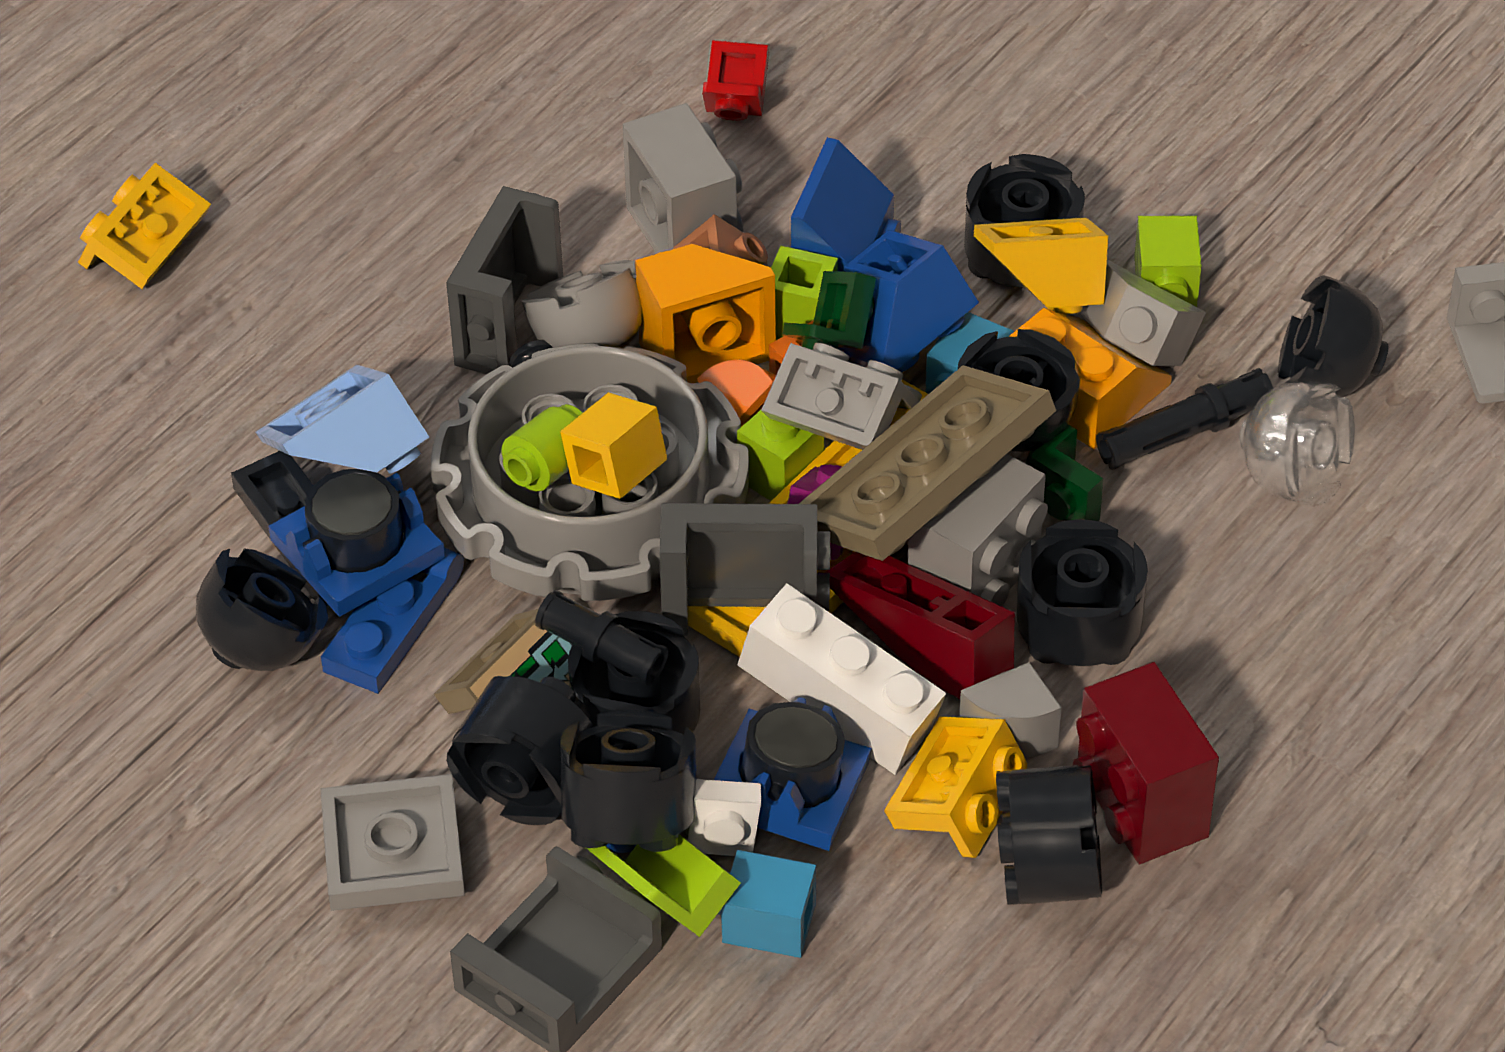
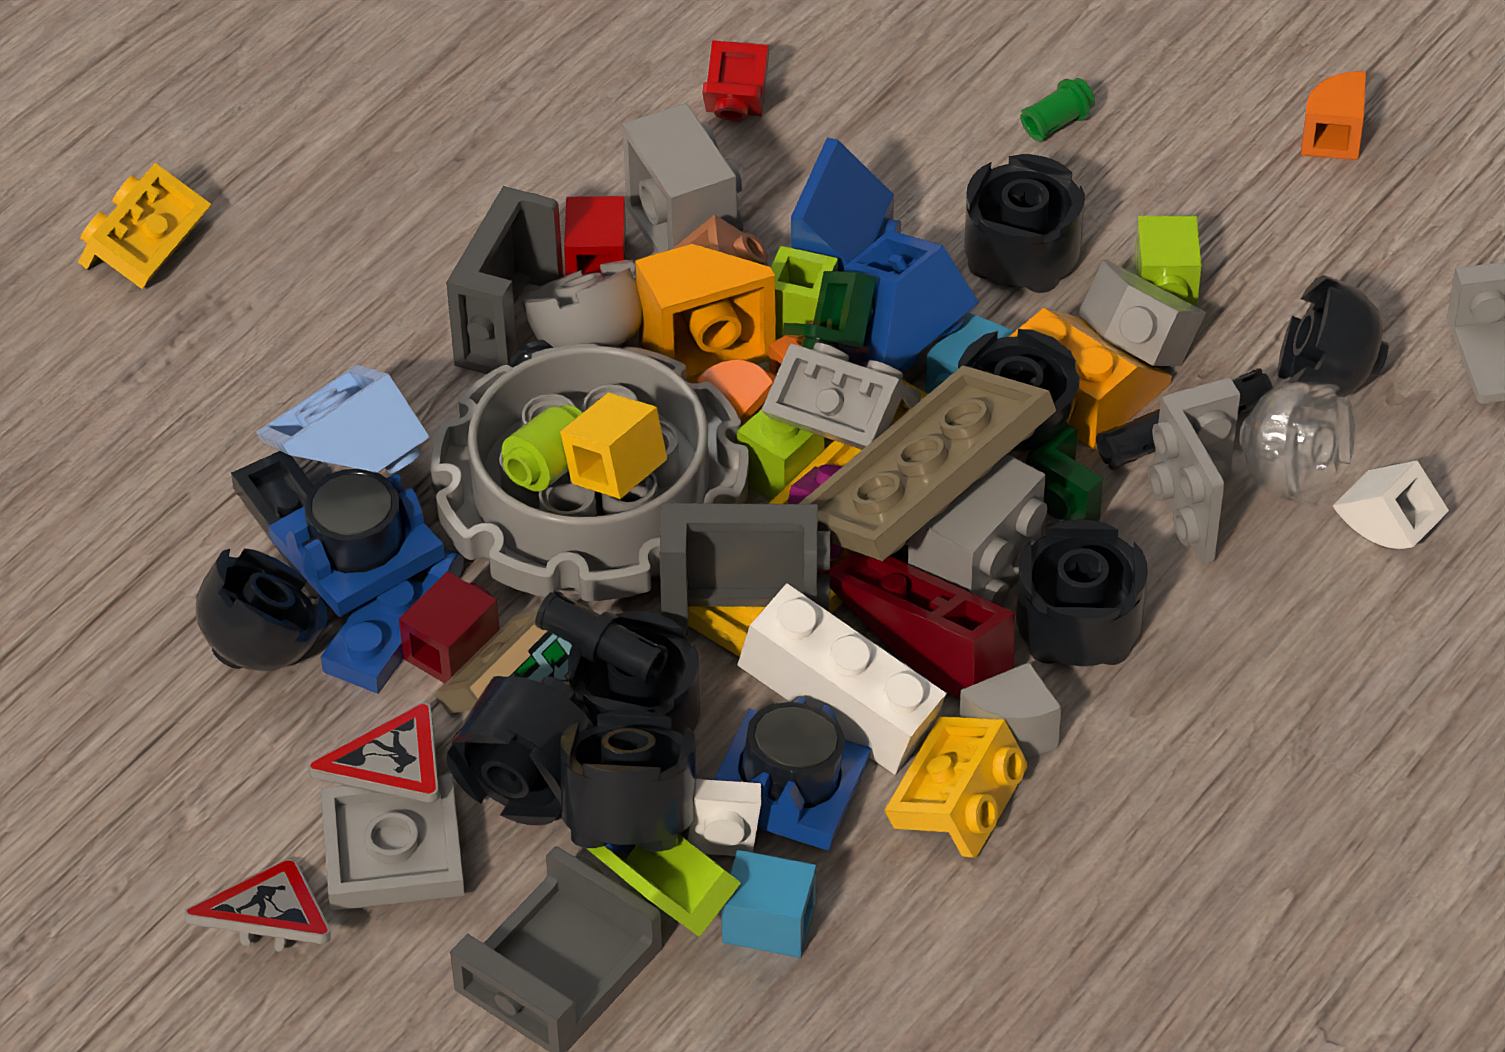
(265, 904): none -> piece
(388, 758): none -> piece
(448, 626): none -> dark red brick
(594, 232): none -> red brick
(1049, 834): black brick -> none
(1053, 259): yellow slope -> none
(1069, 102): none -> green pin
(1147, 763): dark red brick -> none
(1192, 459): none -> light grey bracket
(1335, 117): none -> orange brick
(1392, 505): none -> white brick

